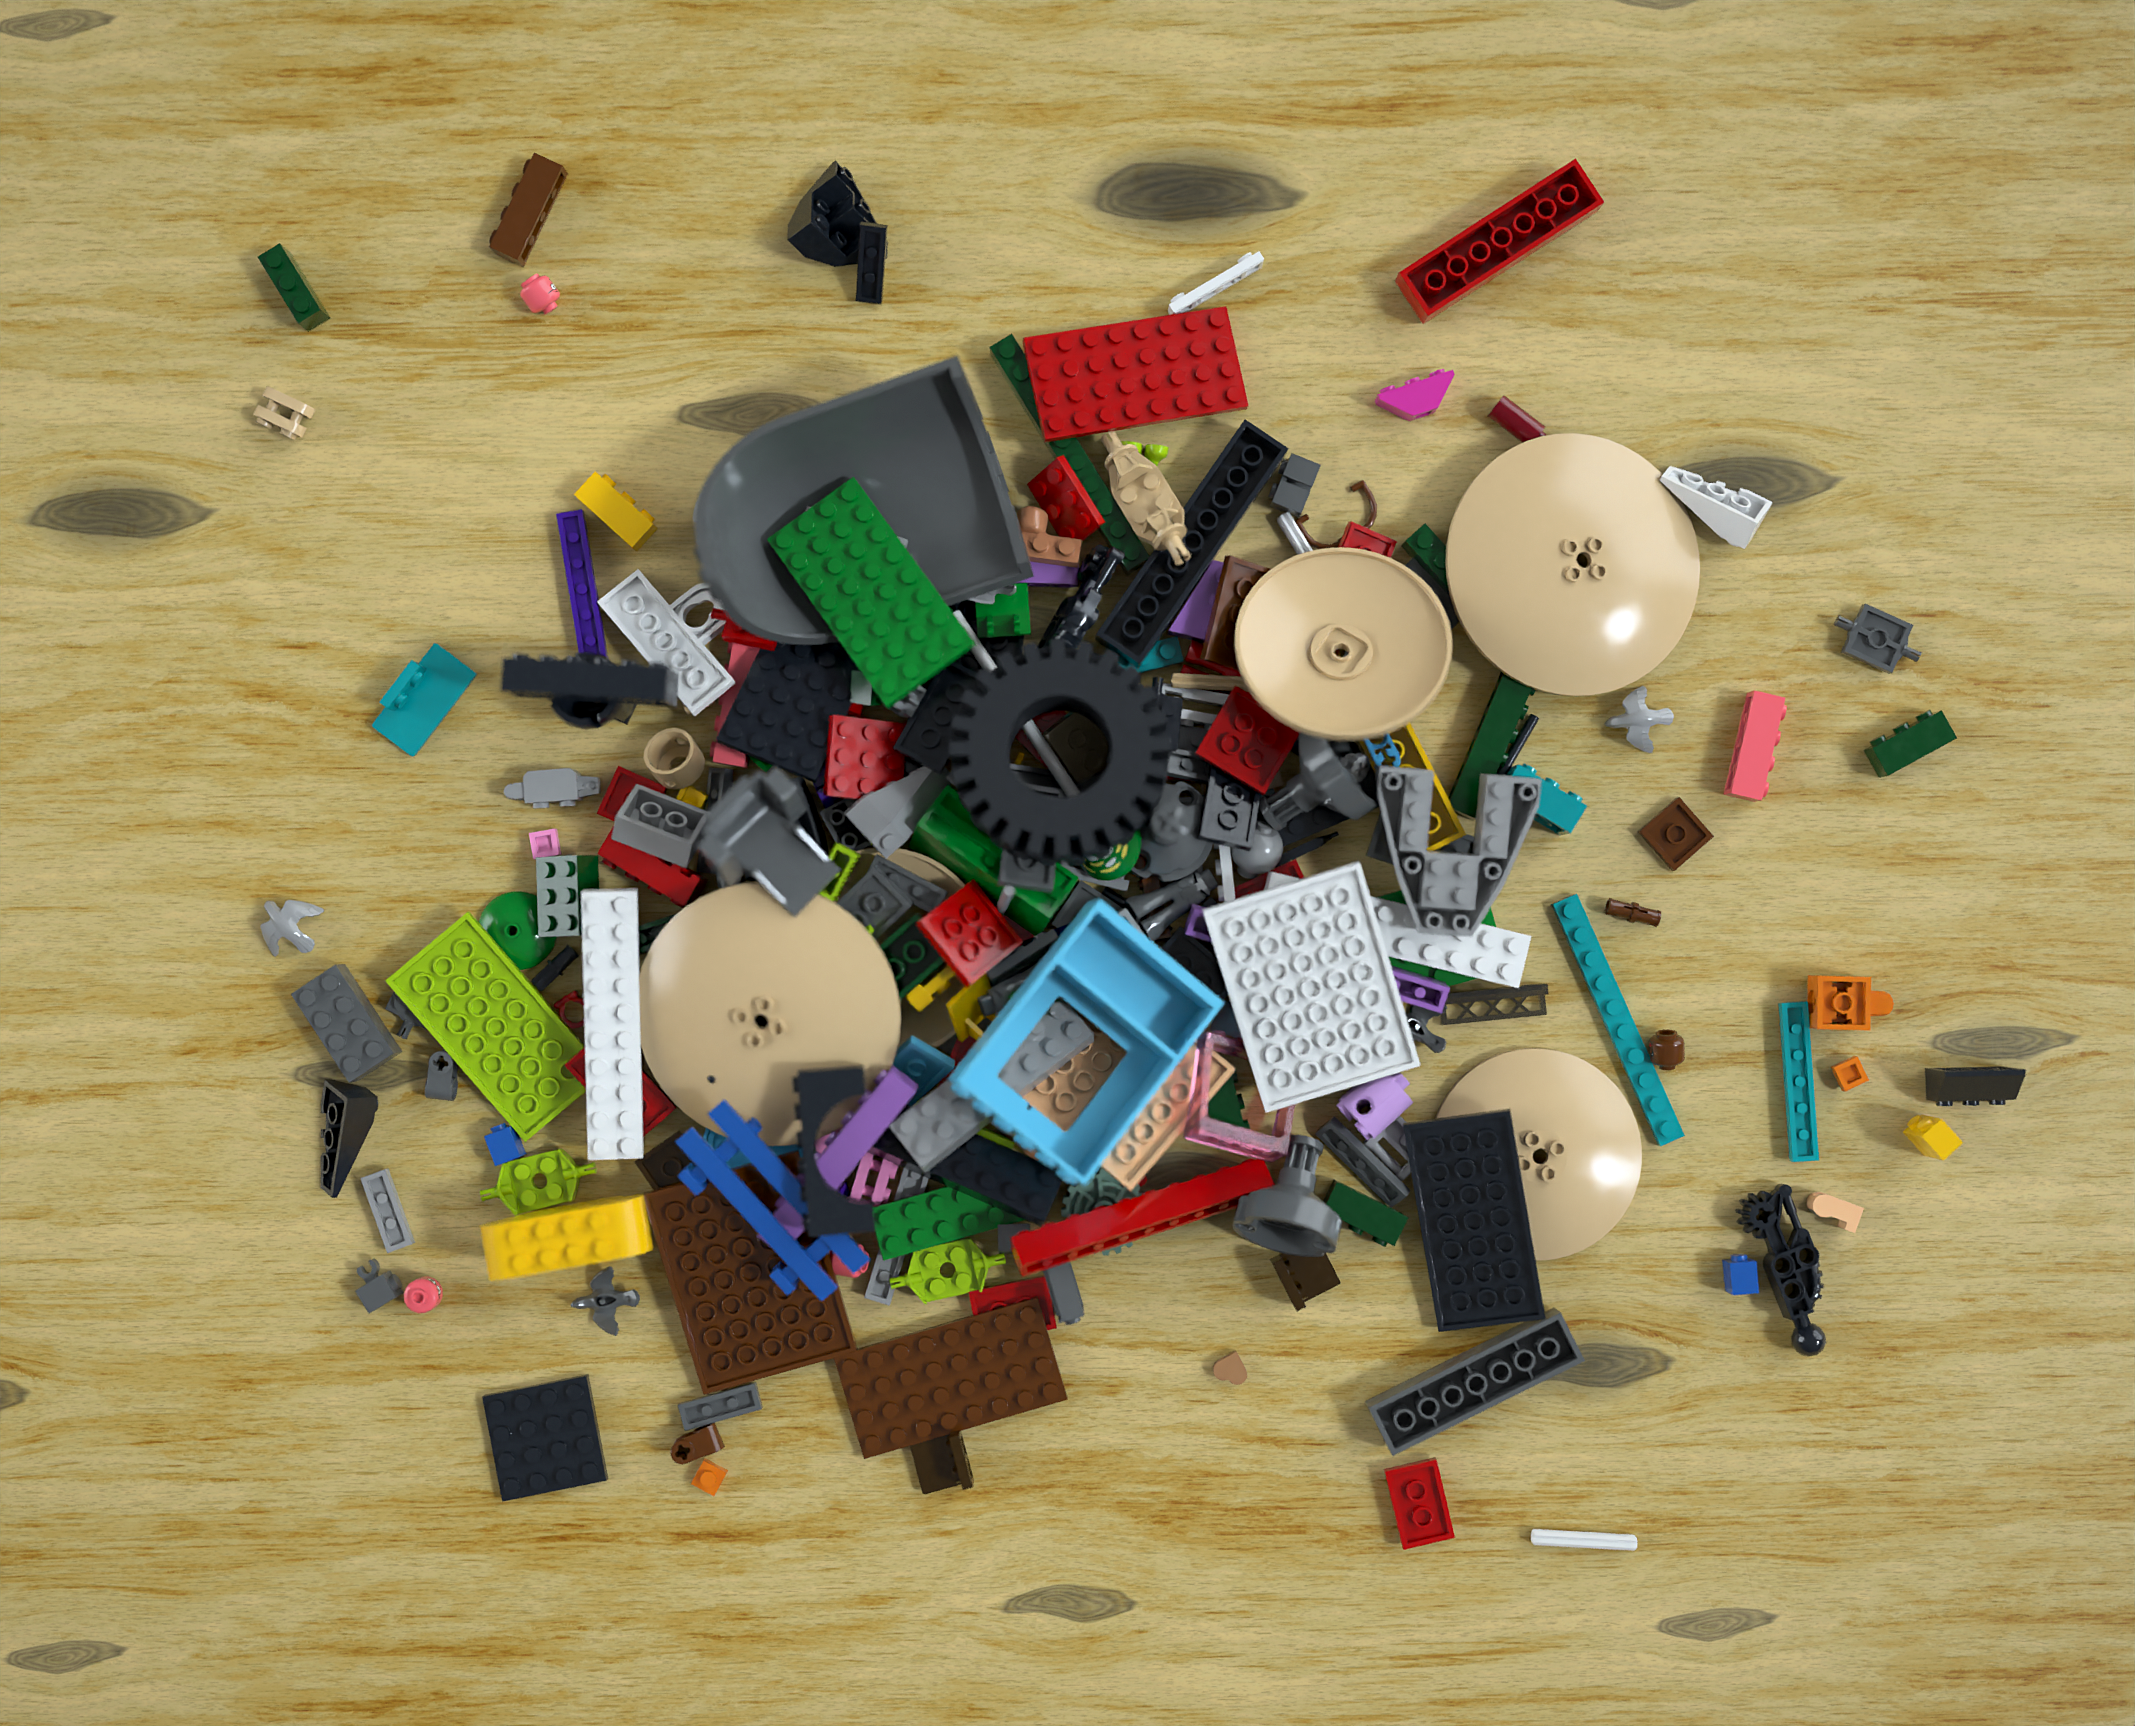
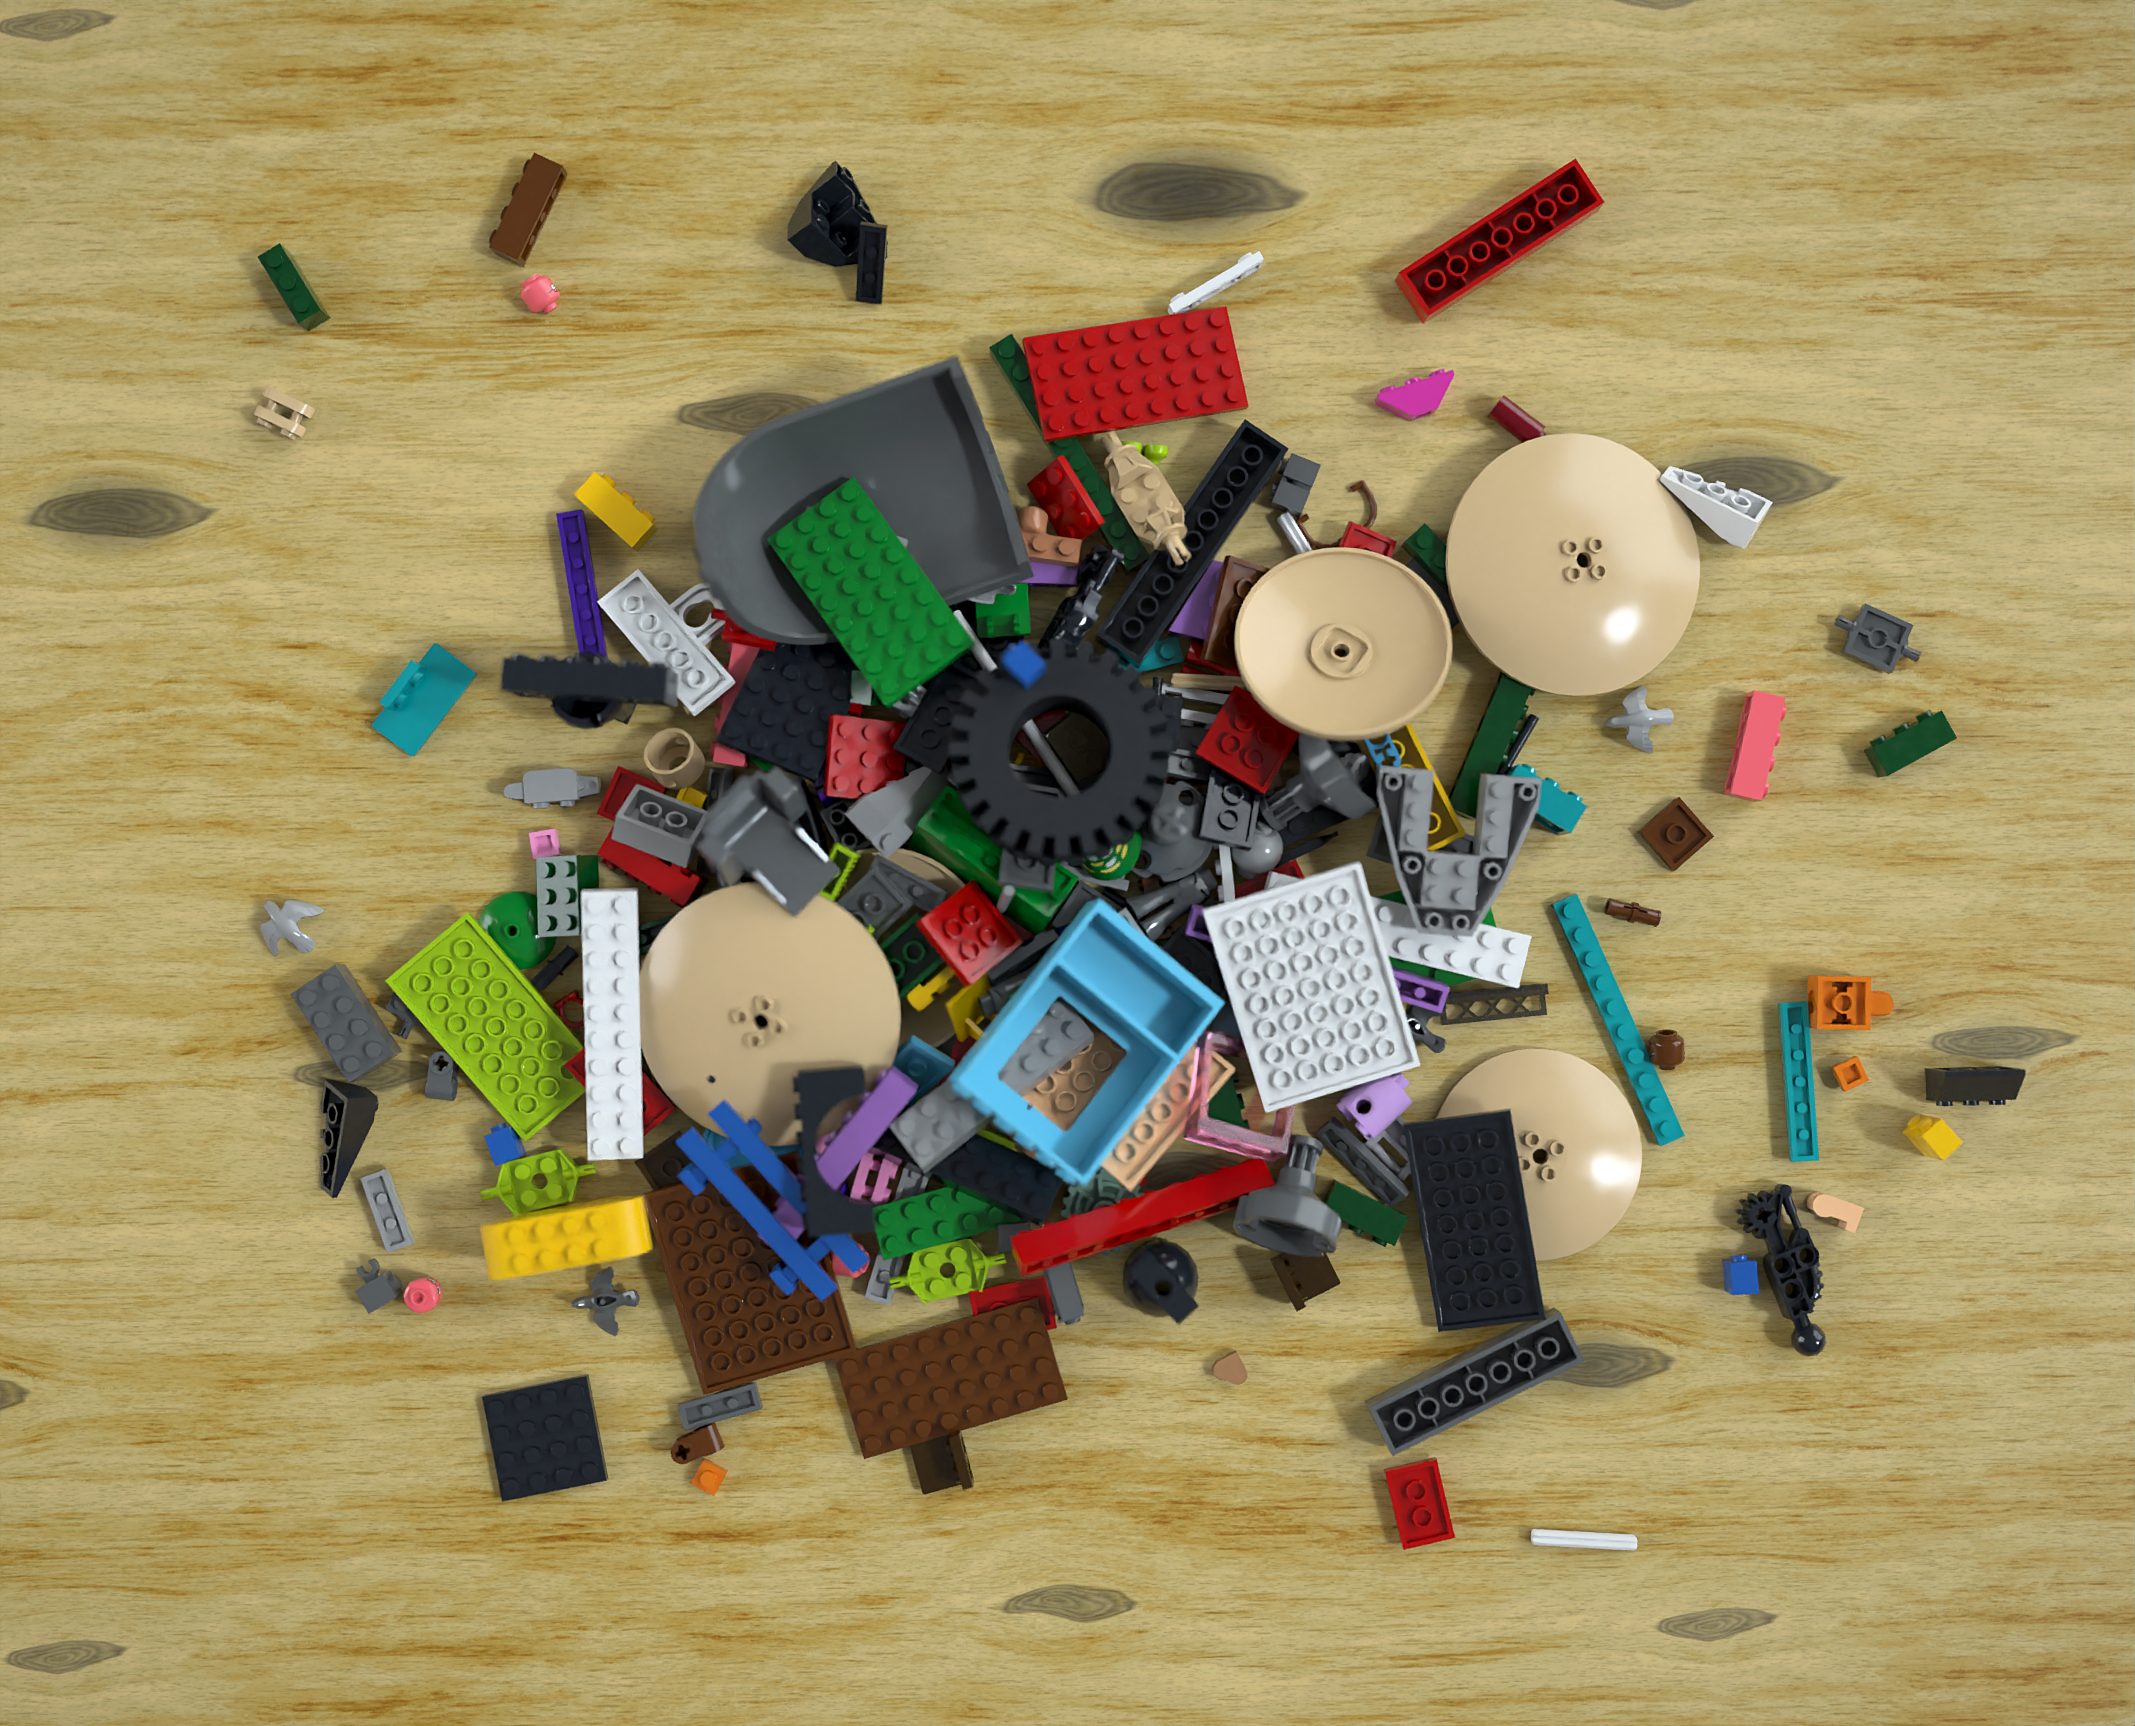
(1023, 664): none -> blue brick
(1159, 1262): none -> black piece

